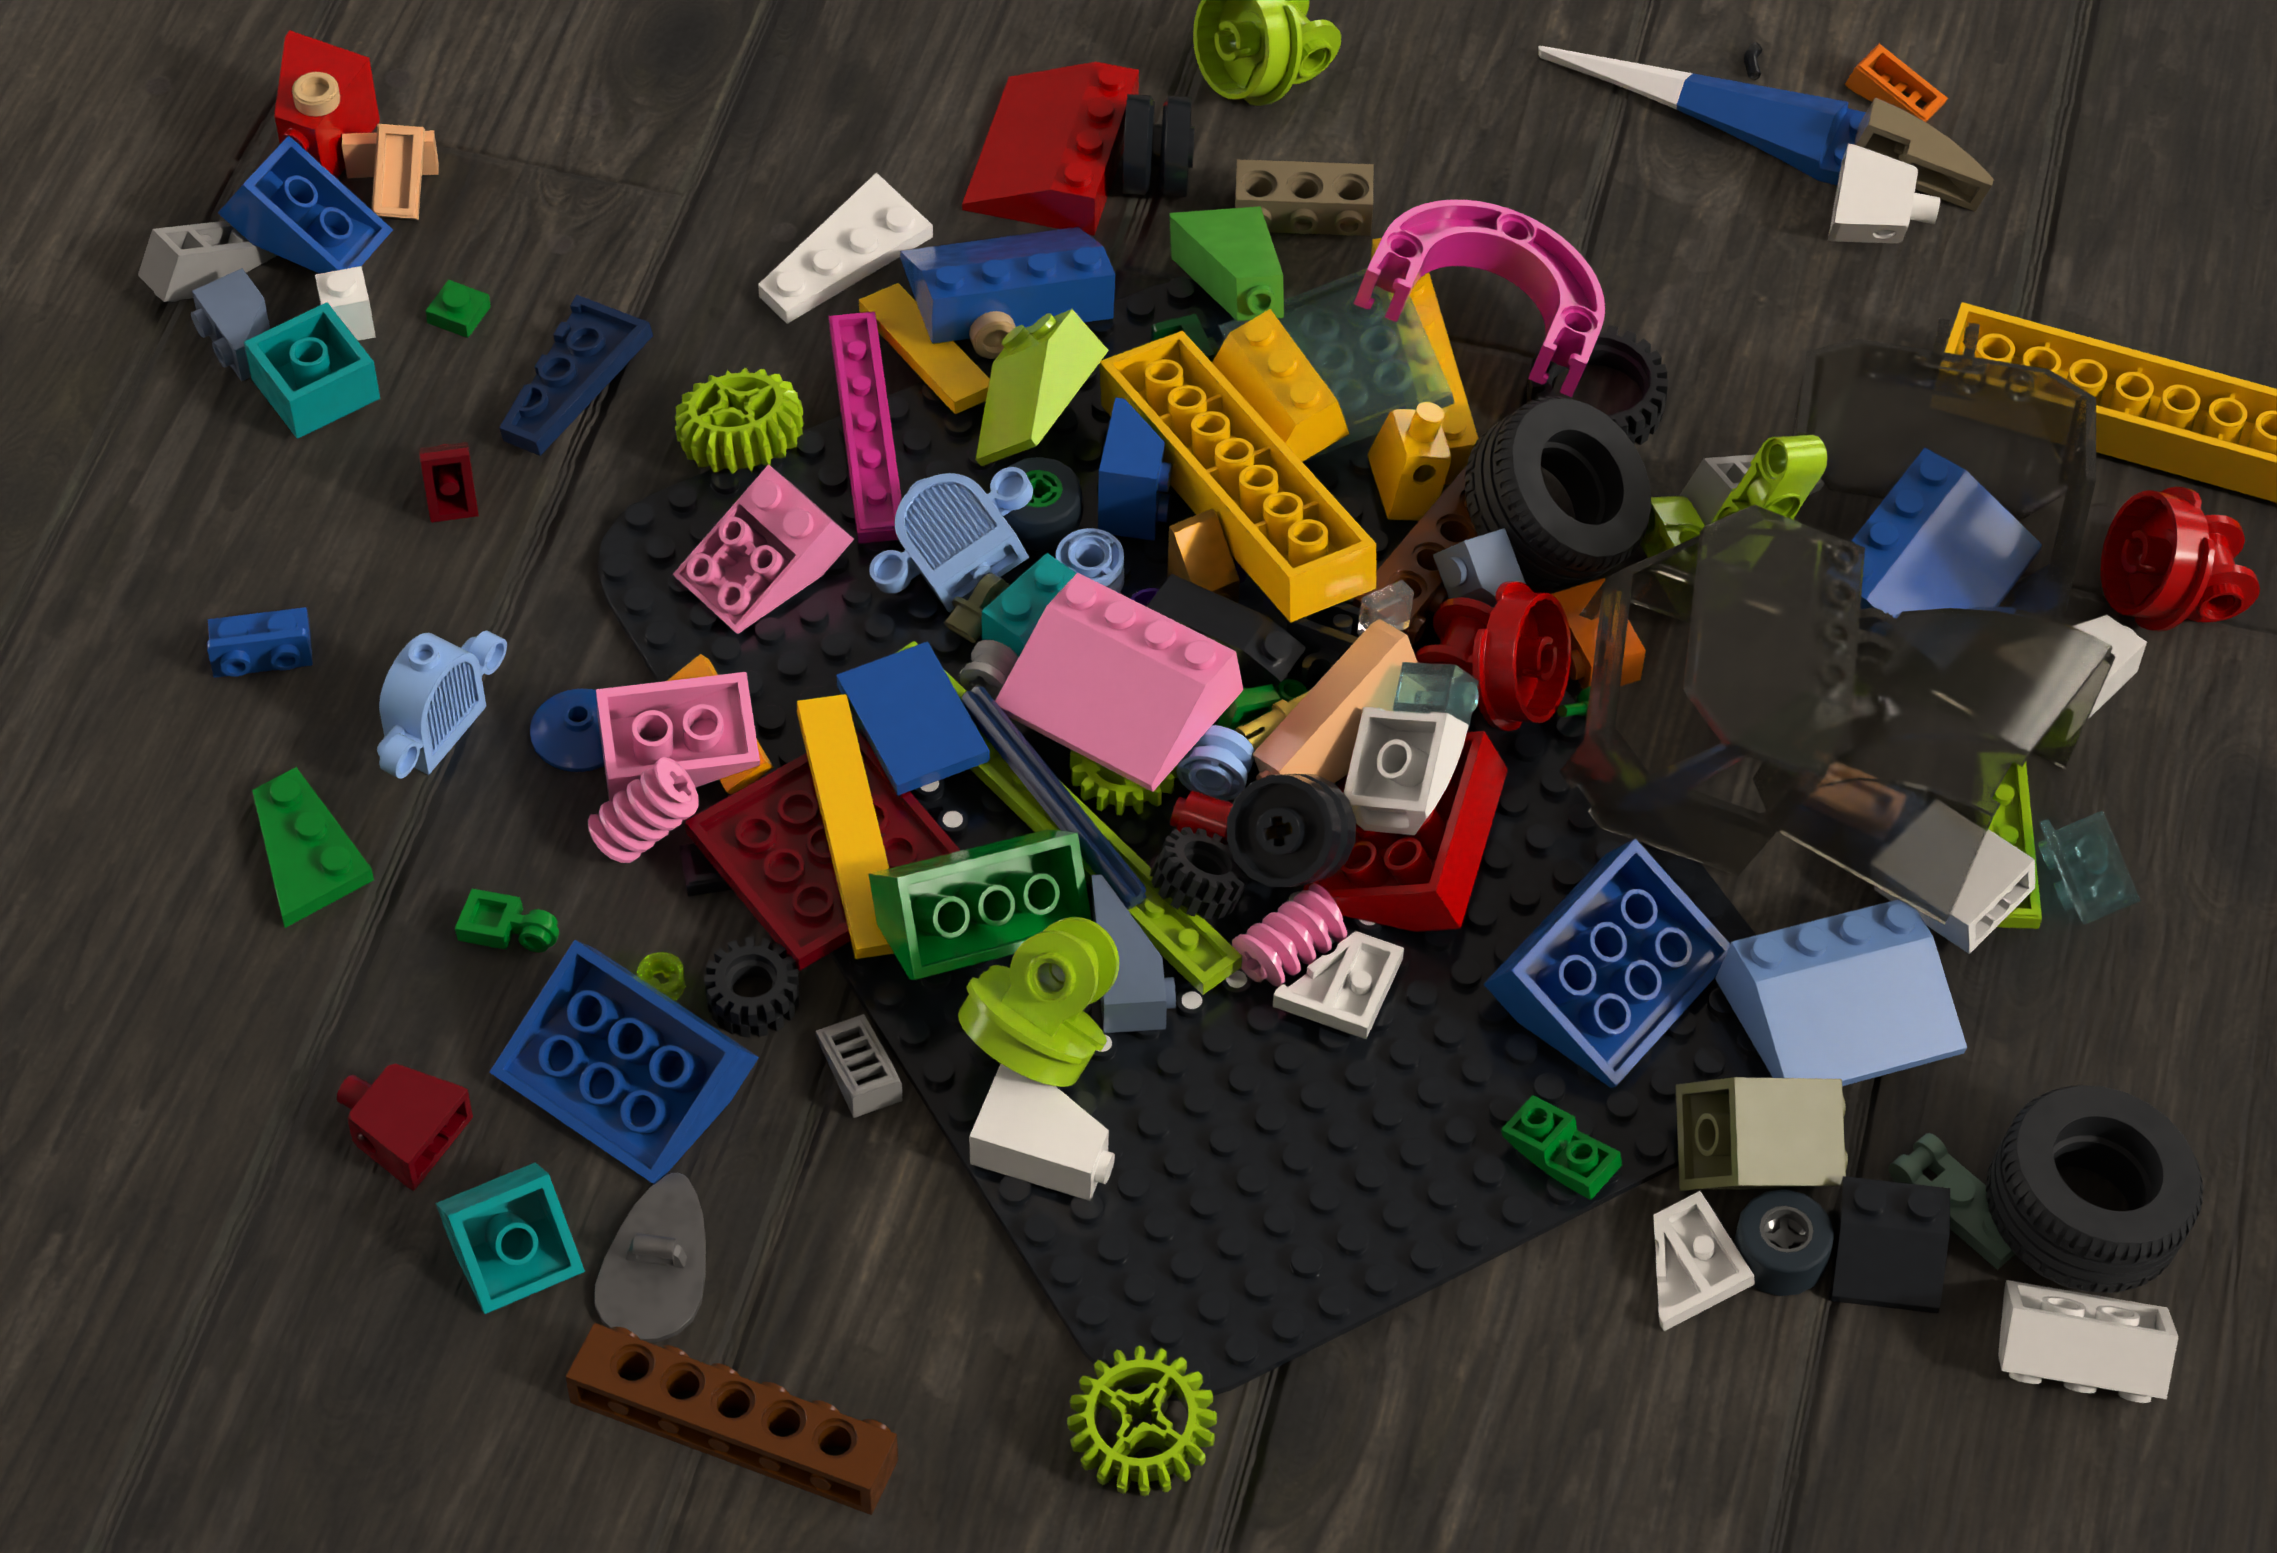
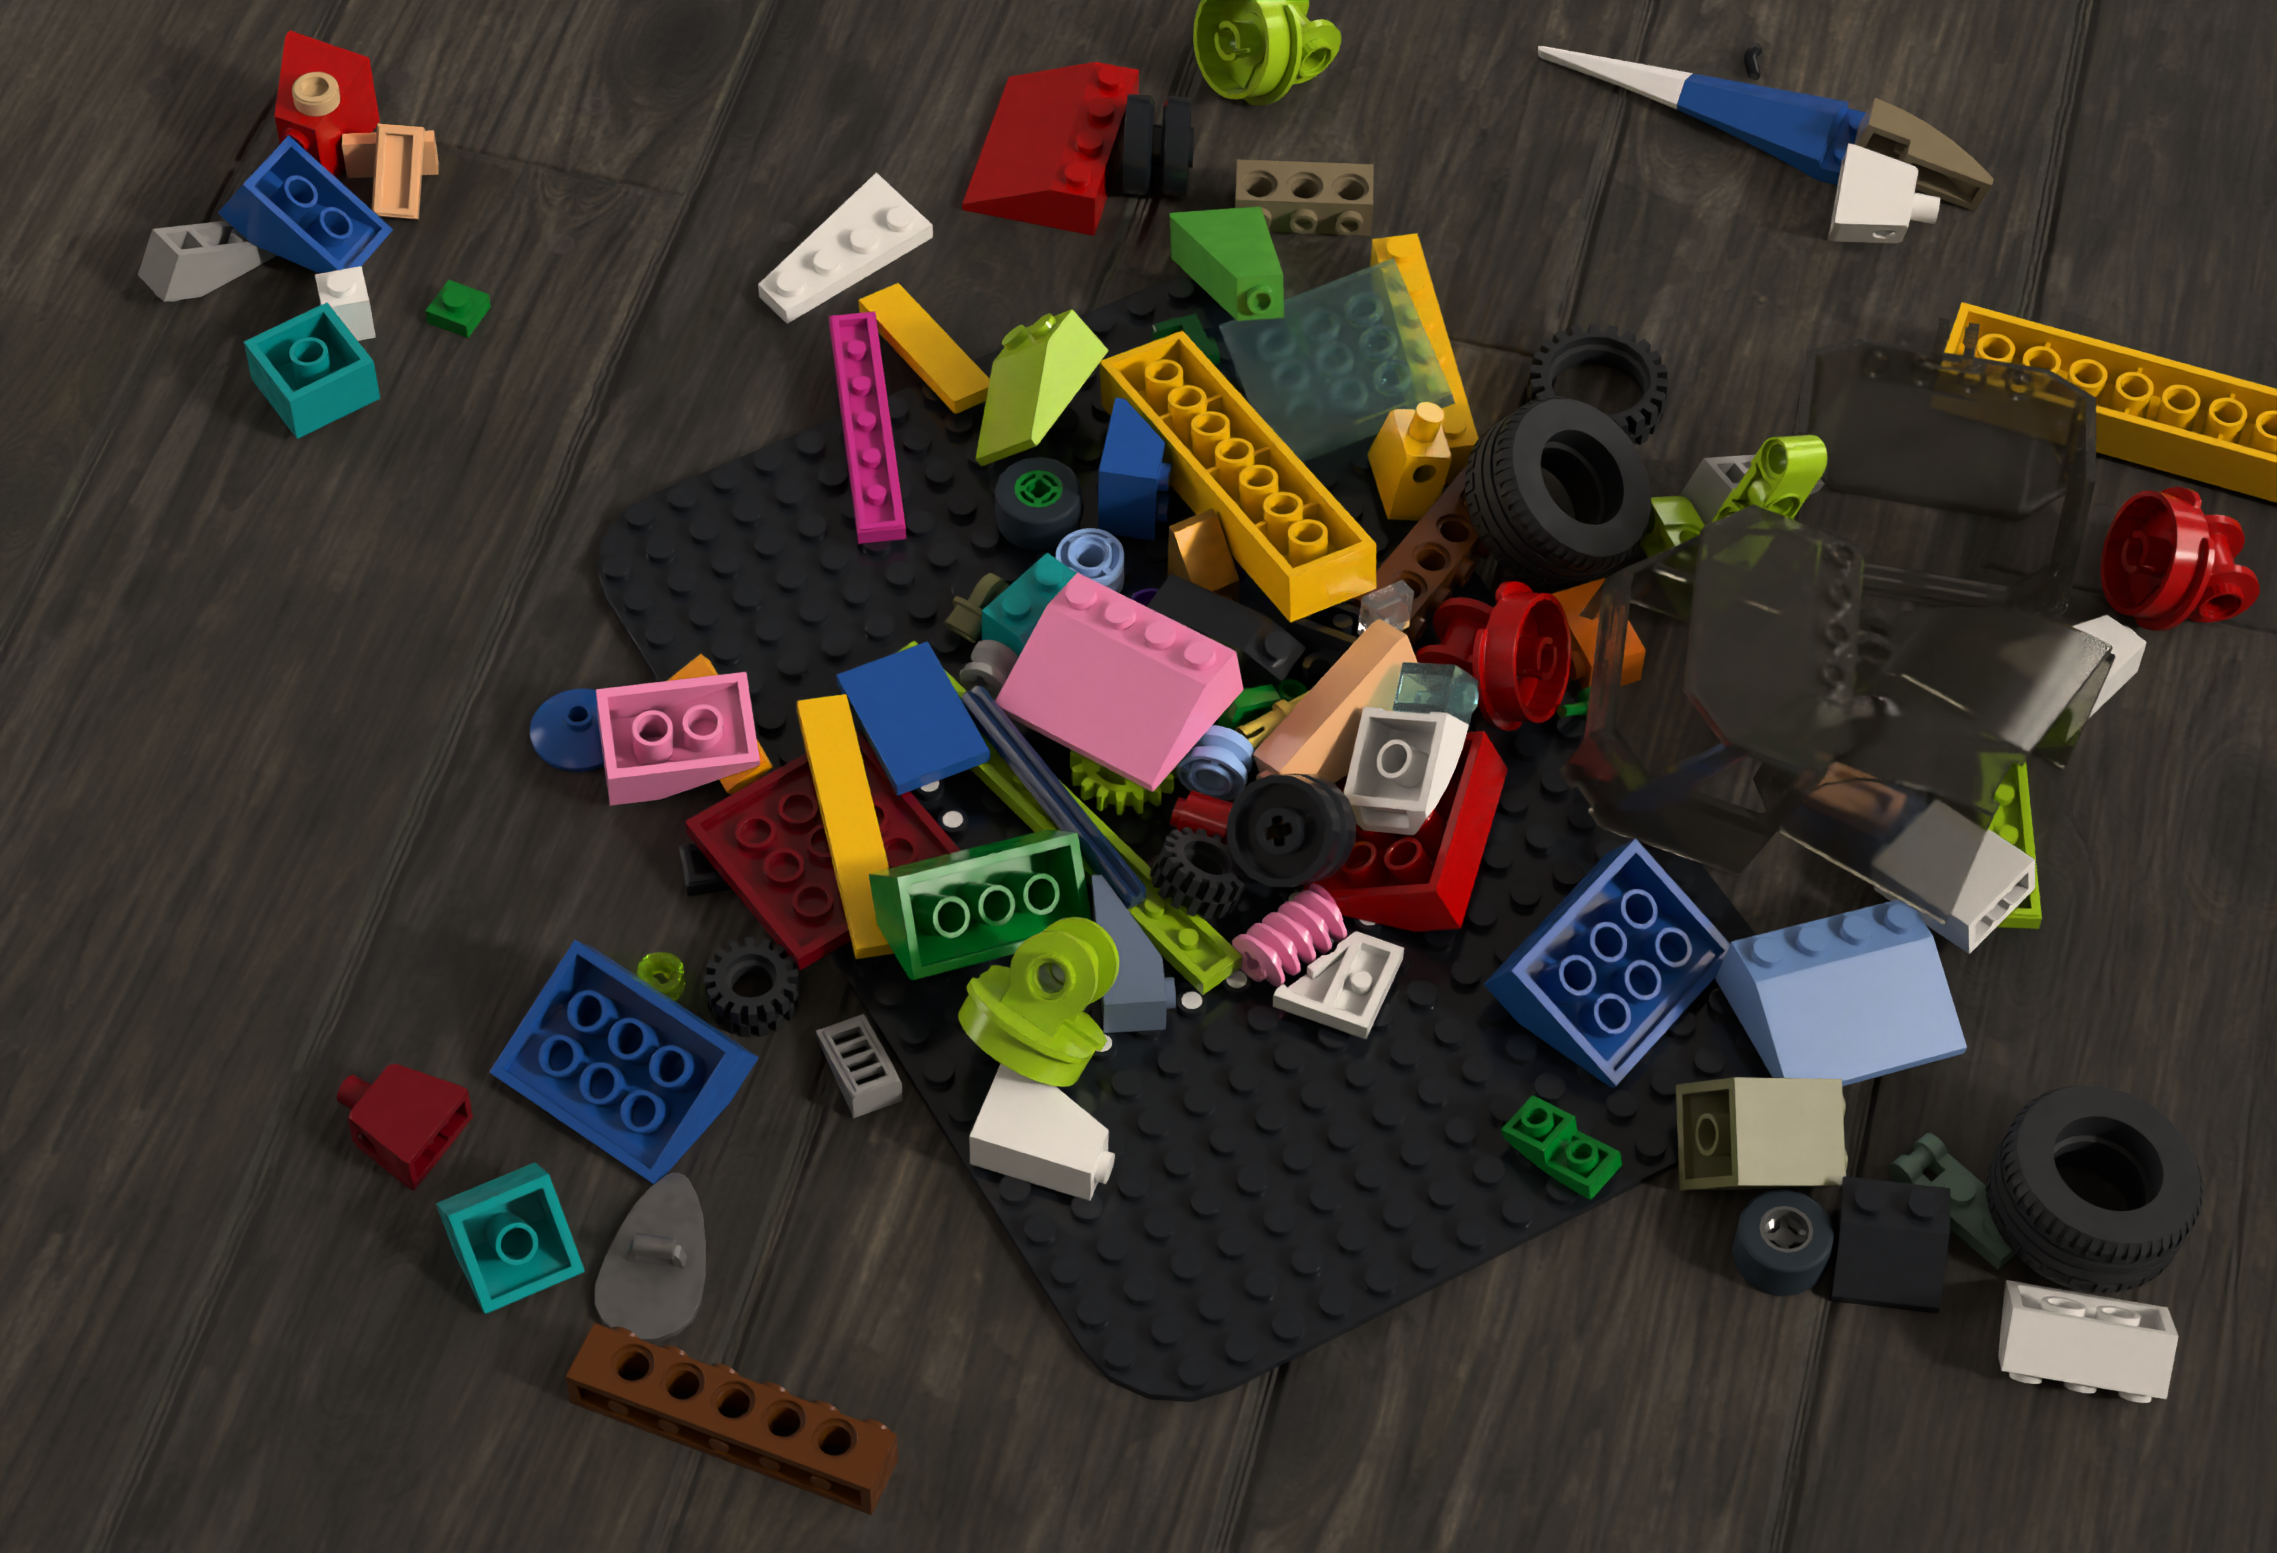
(230, 313): sand blue slope -> none
(259, 642): blue bracket -> none
(306, 848): green wing -> none
(433, 699): light blue piece -> none
(449, 482): dark red slope -> none
(495, 917): green plate -> none
(578, 367): dark blue wing -> none
(644, 811): bright pink piece -> none
(739, 420): lime gear -> none
(762, 552): bright pink slope -> none
(954, 534): light blue piece -> none
(989, 331): tan tile -> none
(1010, 275): blue slope -> none
(1123, 1406): lime gear -> none
(1281, 385): yellow slope -> none
(1478, 567): sand blue slope -> none
(1506, 245): dark pink piece -> none
(1694, 1261): white wing -> none
(1880, 69): orange slope -> none
(1941, 543): blue slope -> none
(2090, 867): clear light blue bracket -> none

